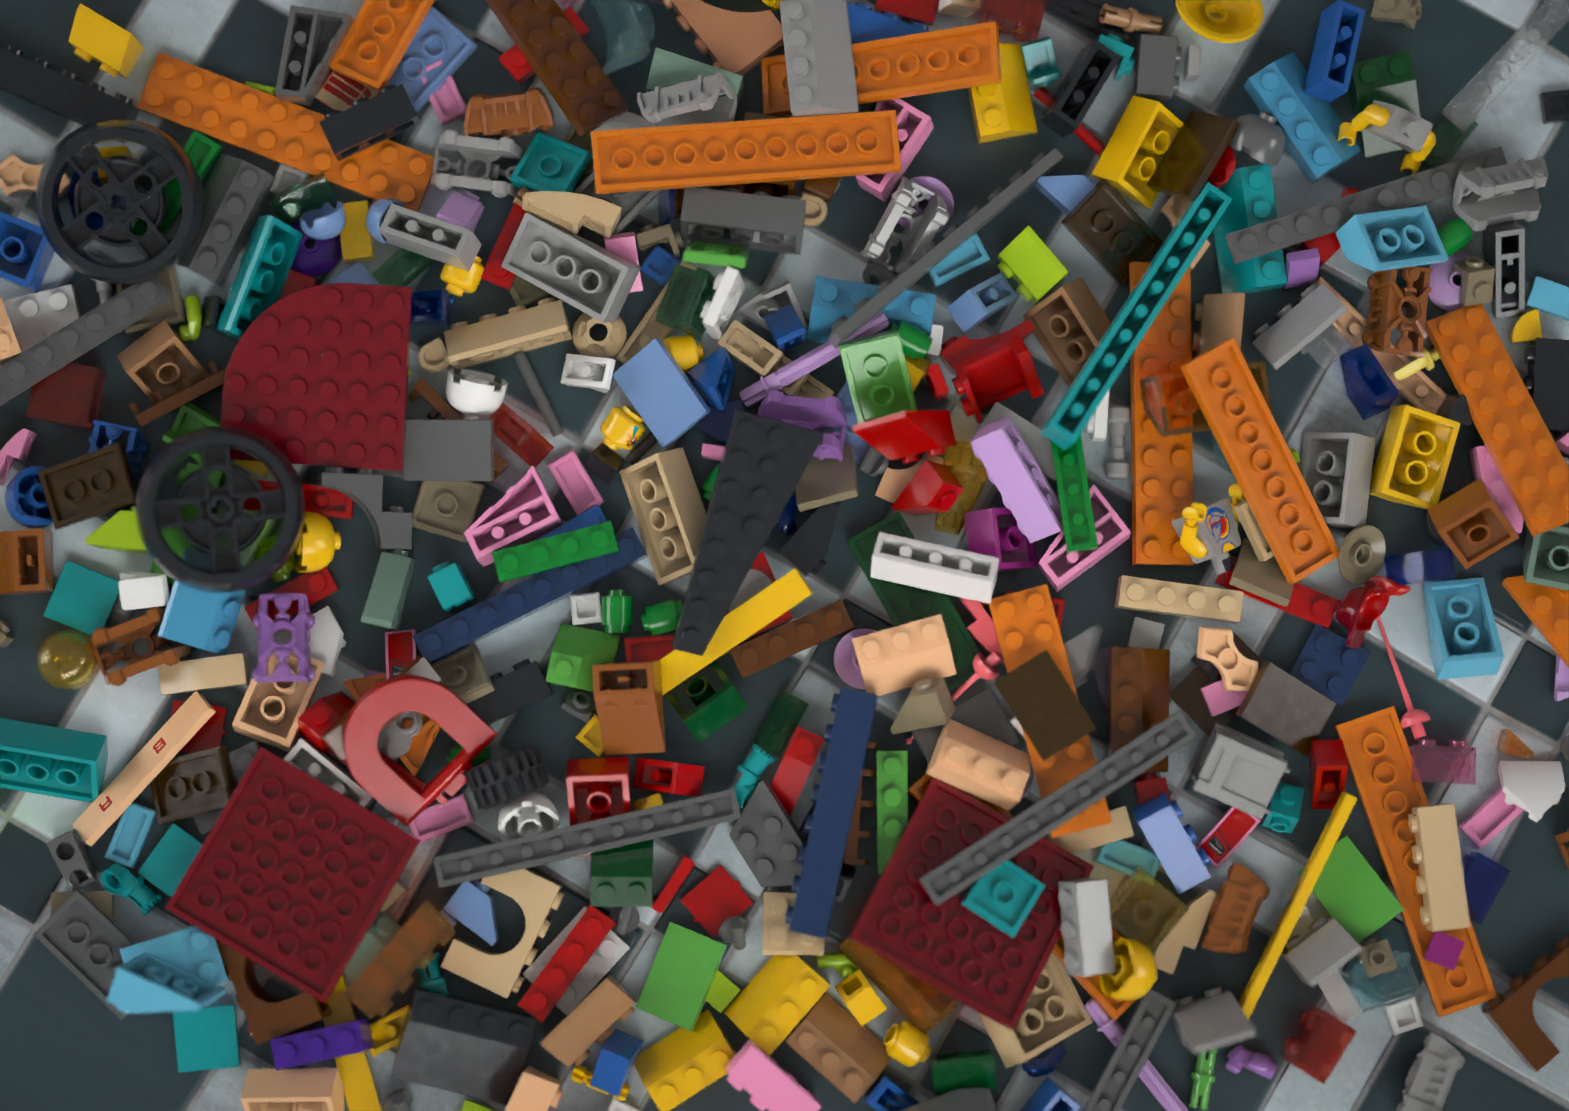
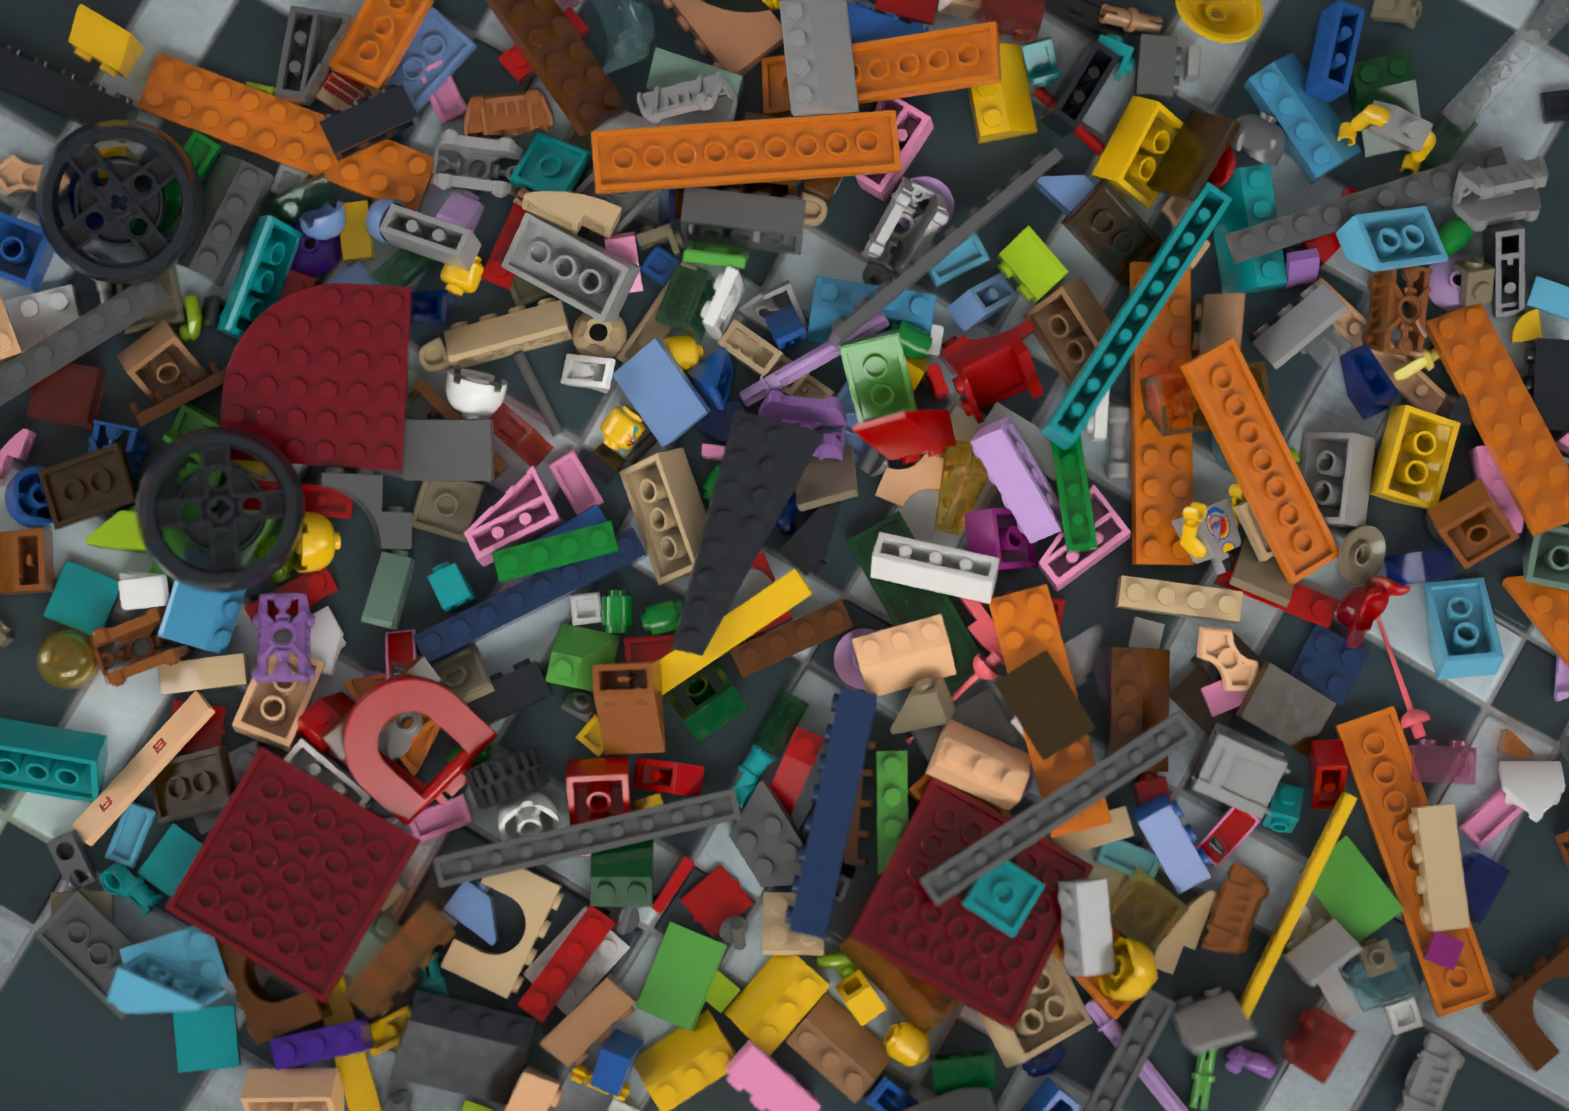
(929, 491): red slope -> none

